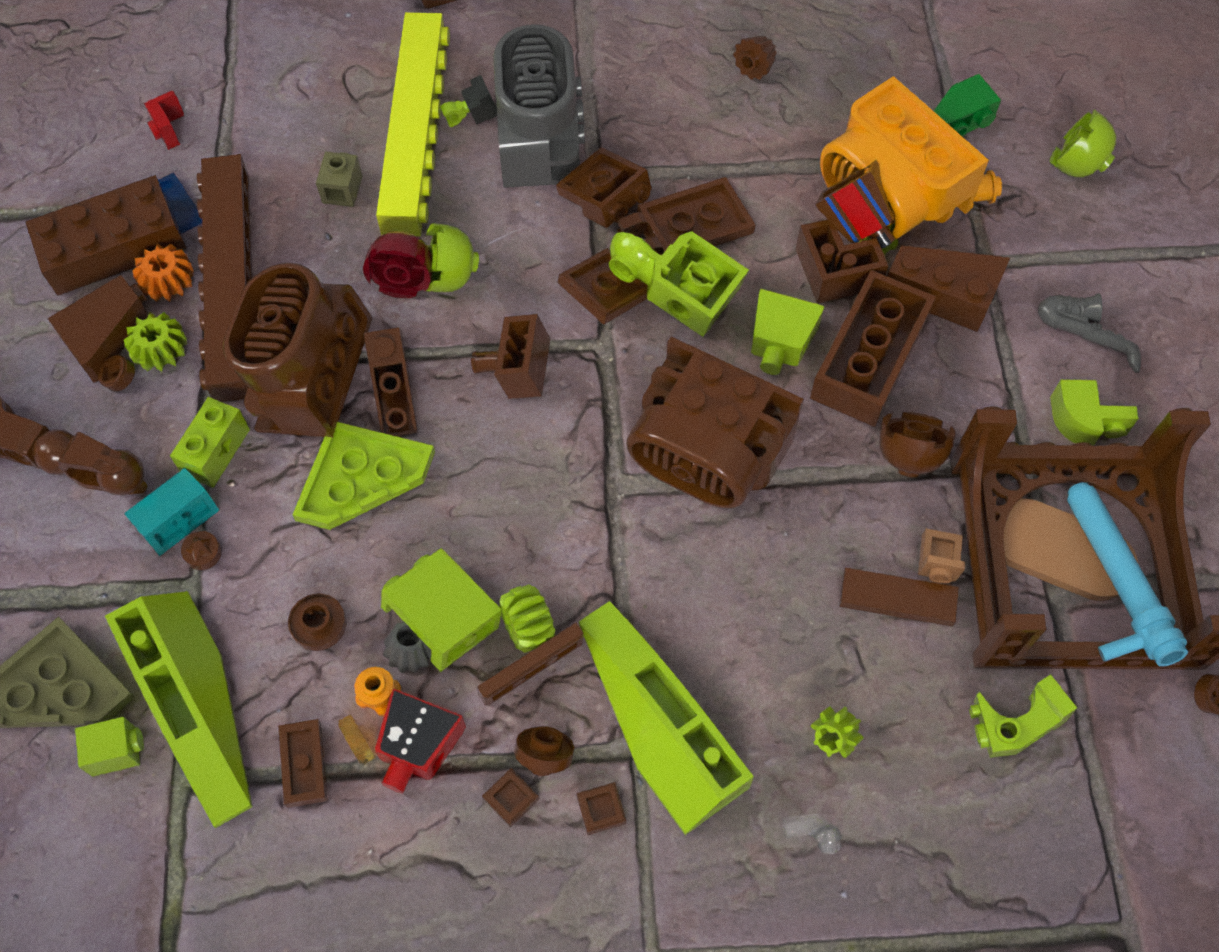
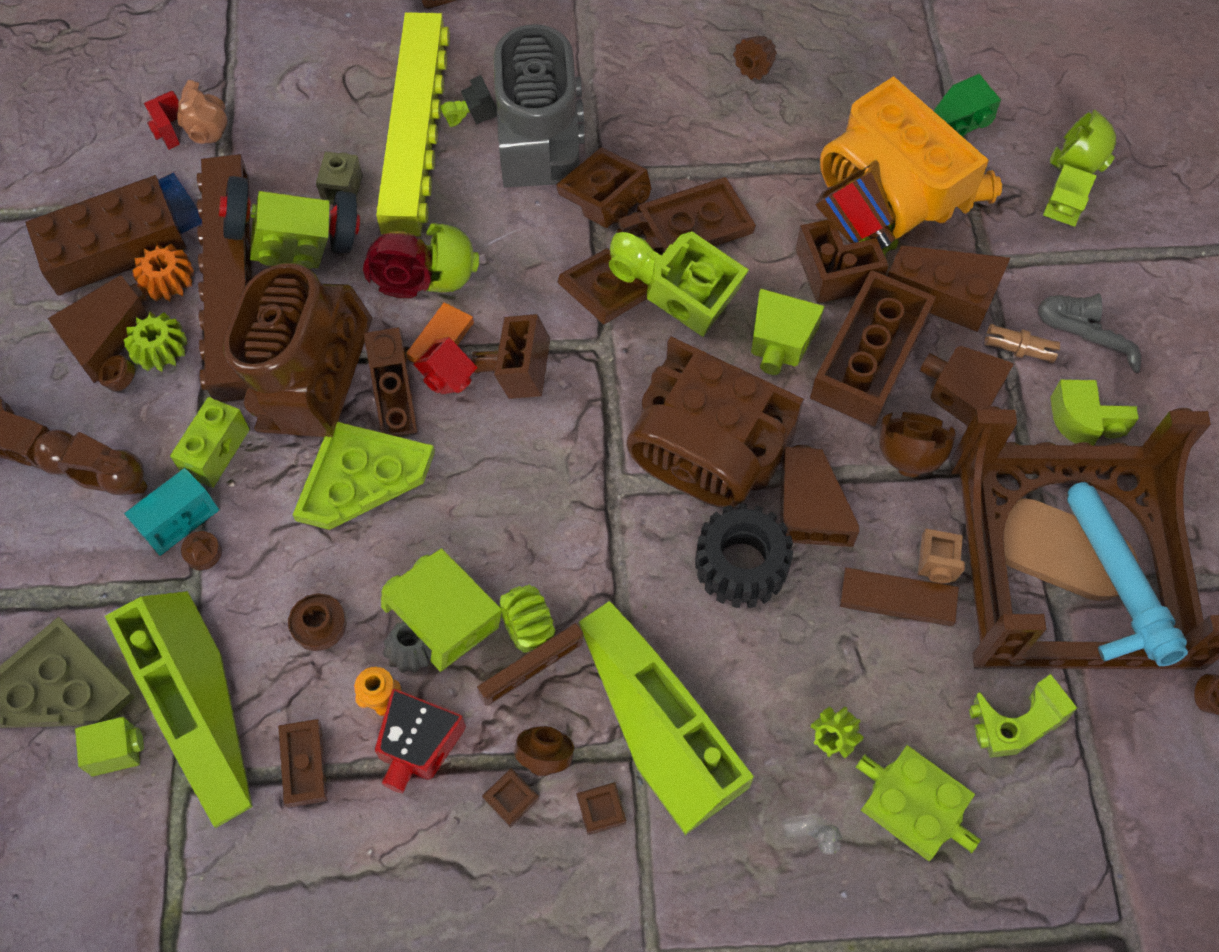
(201, 114): none -> nougat head
(288, 225): none -> lime brick
(356, 739): clear yellow tile -> none
(445, 323): none -> orange tile
(445, 367): none -> red brick
(748, 528): none -> black tyre
(813, 500): none -> reddish brown slope
(918, 803): none -> lime plate
(966, 381): none -> reddish brown torso
(1022, 343): none -> medium nougat pin
(1069, 195): none -> lime brick

